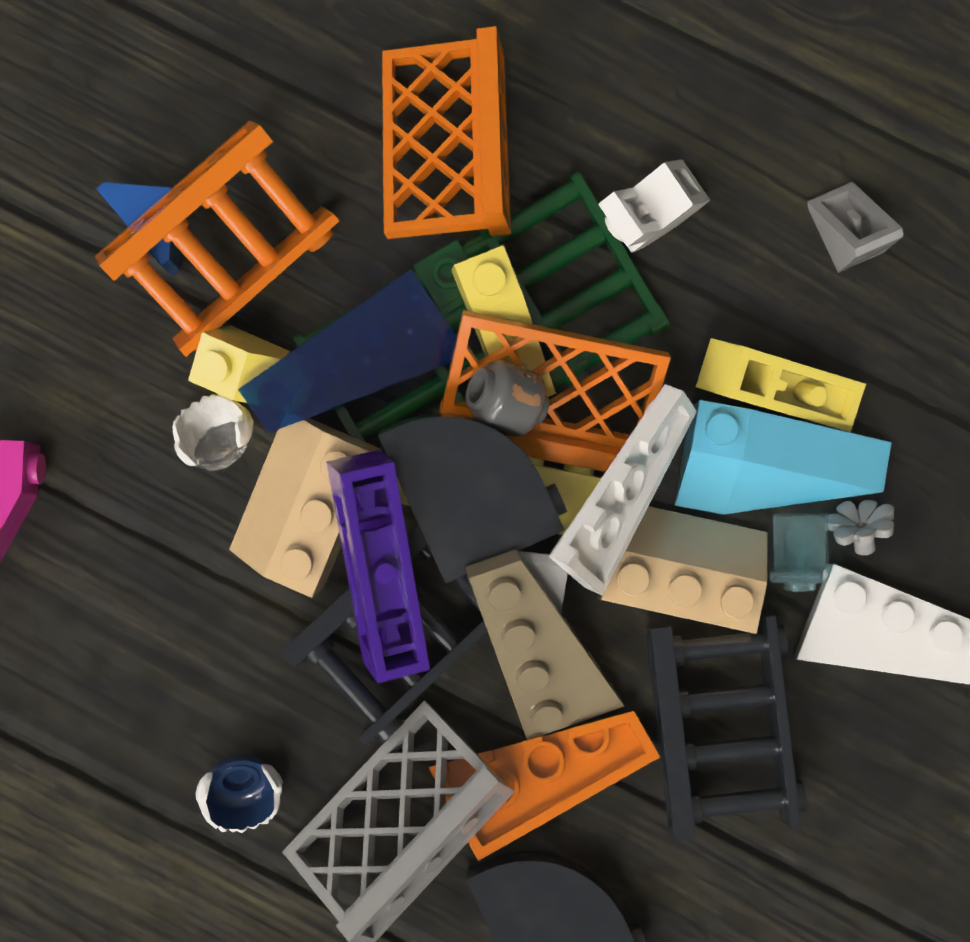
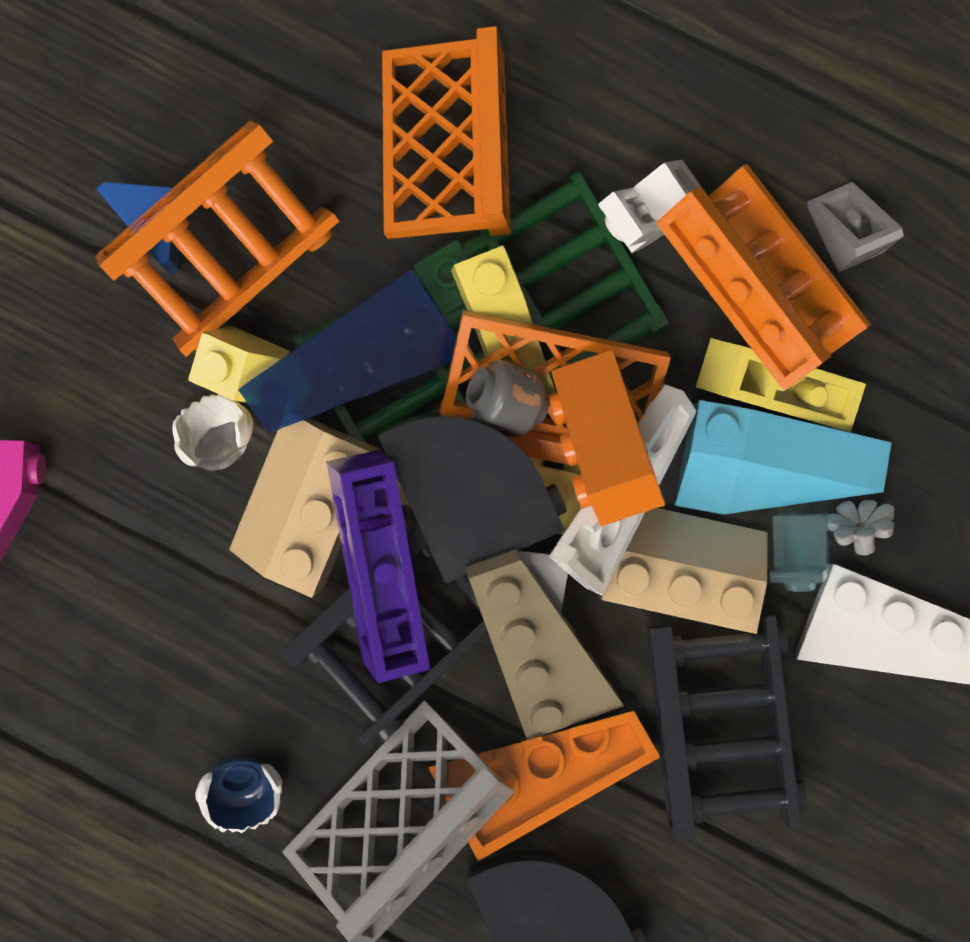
(604, 440): none -> orange brick
(732, 246): none -> orange fence

